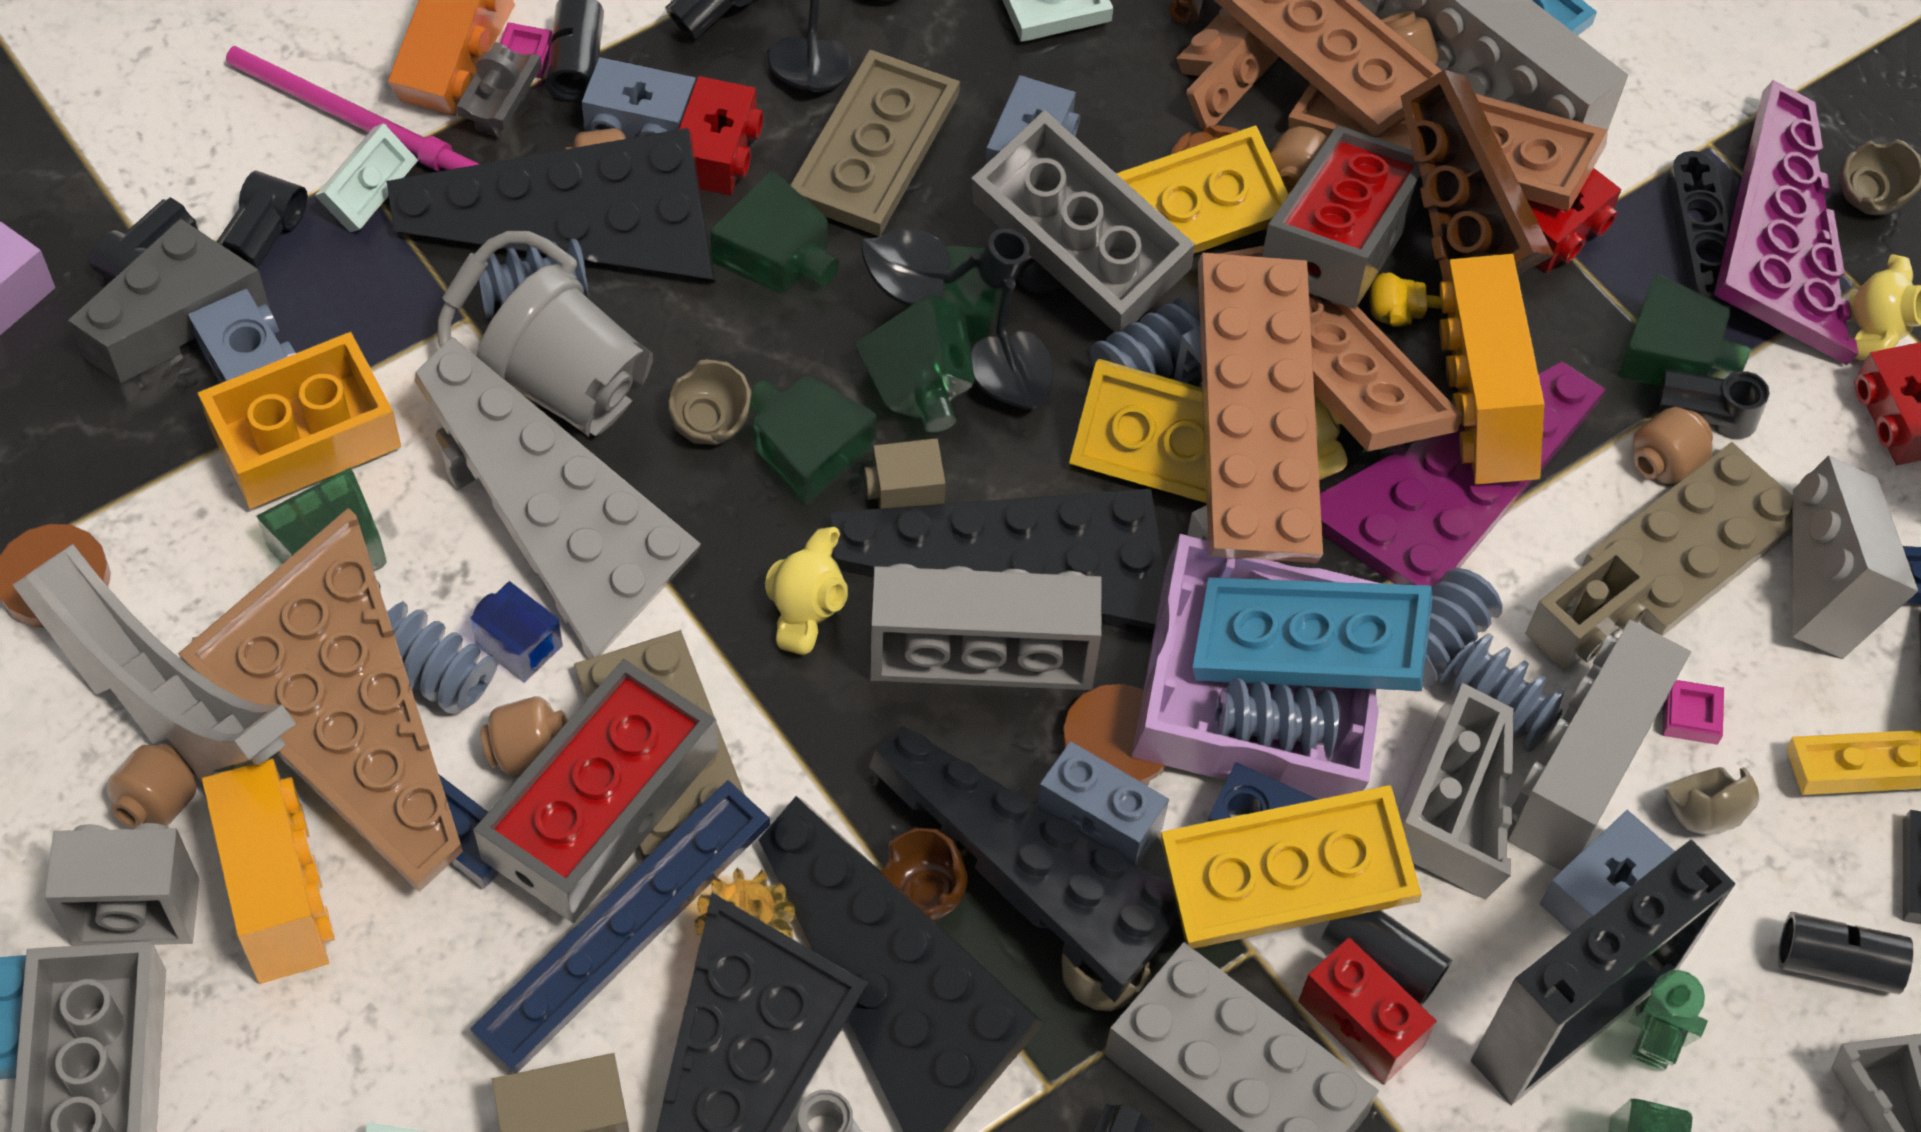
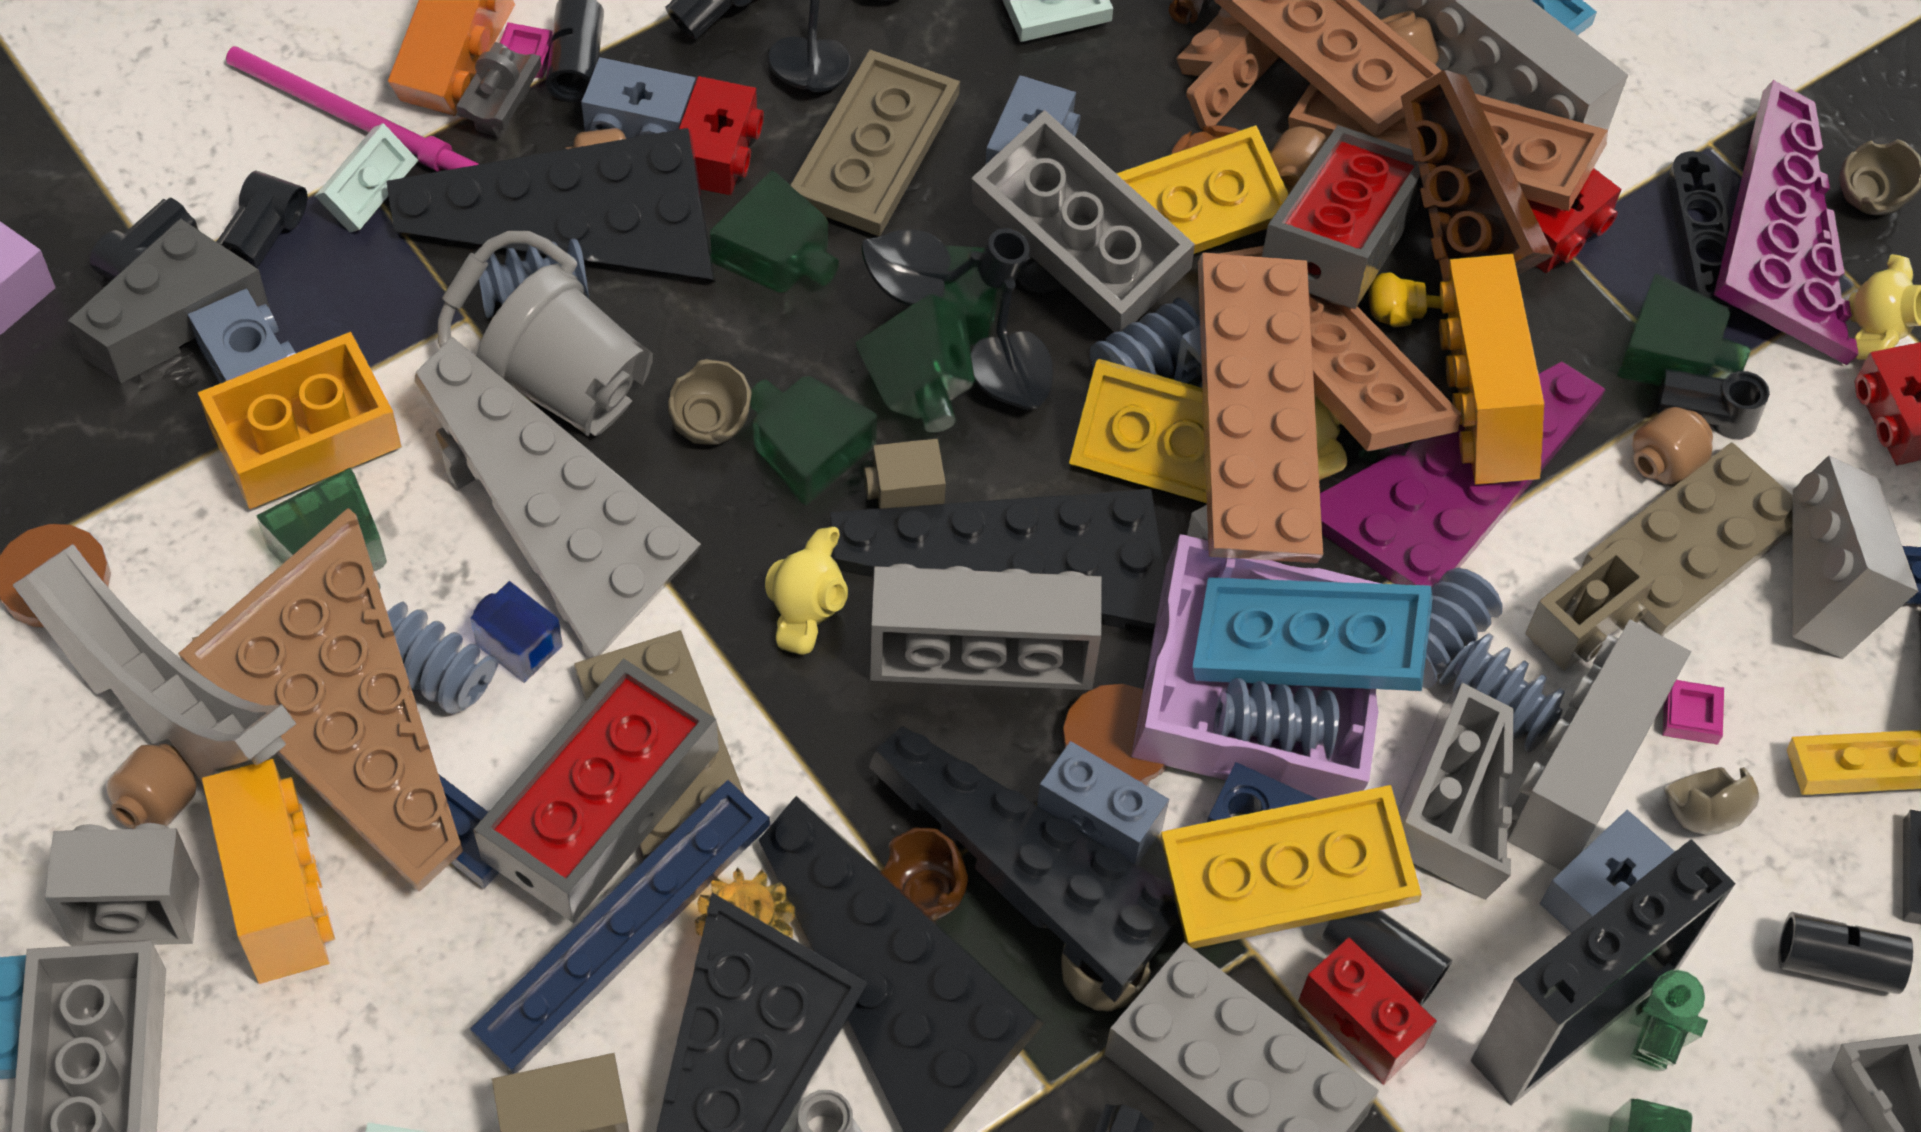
(519, 733): medium nougat head -> none

